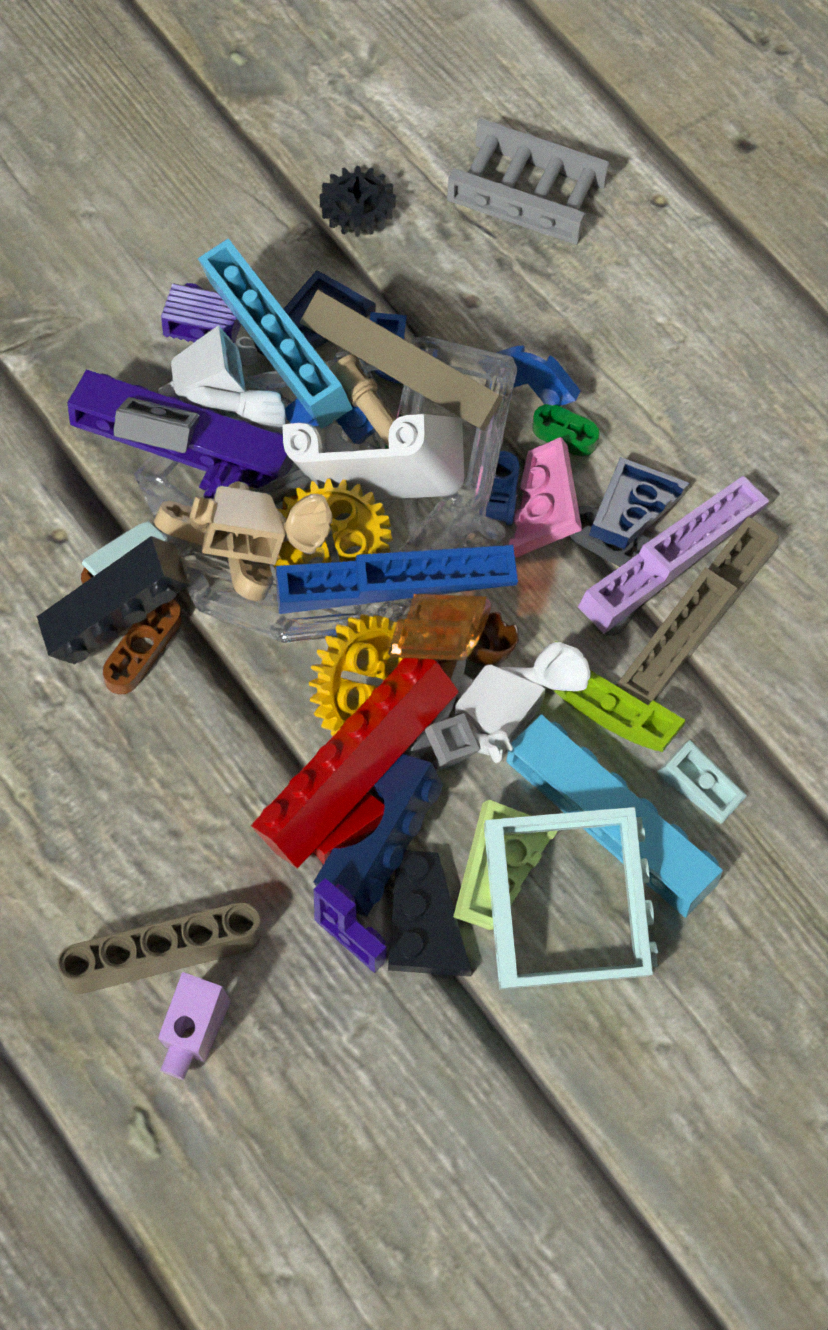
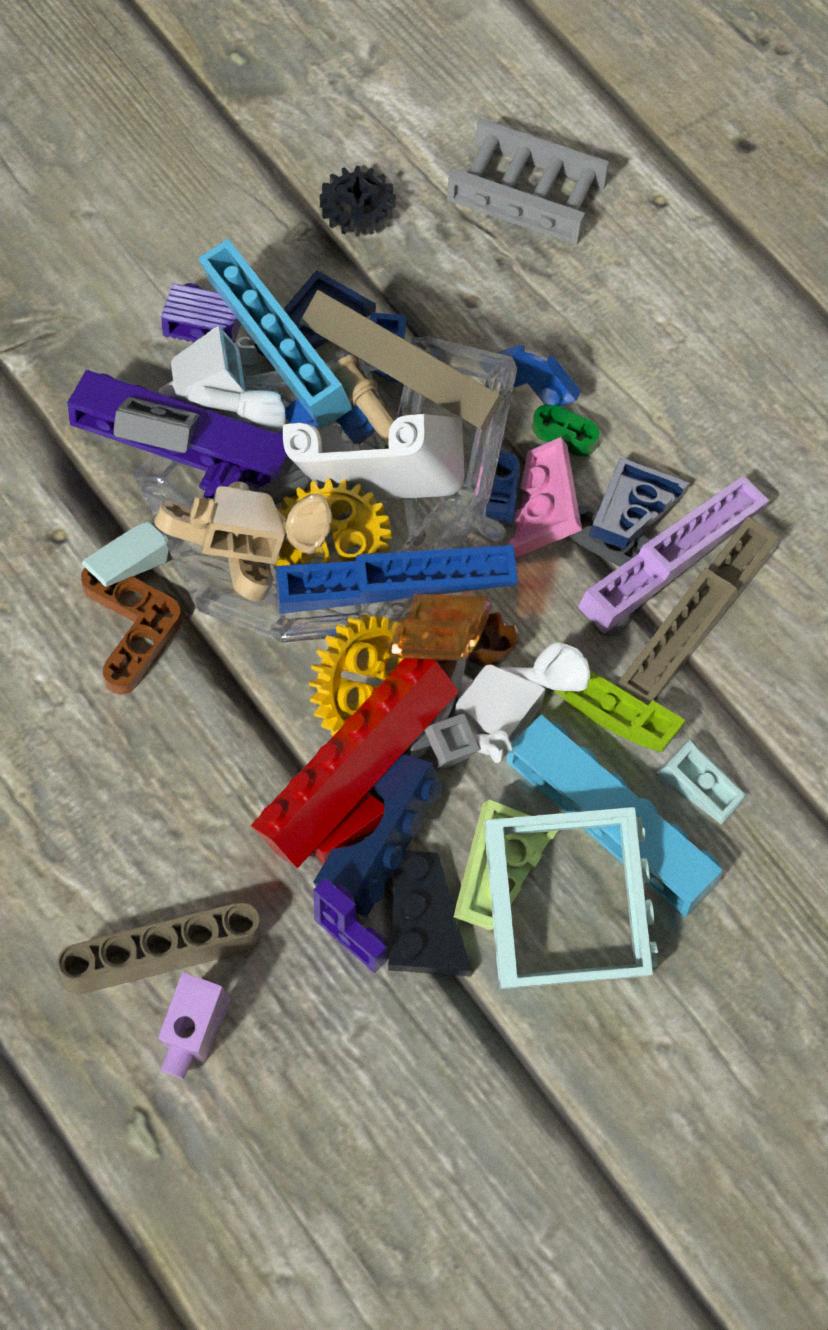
(112, 600): black brick -> none

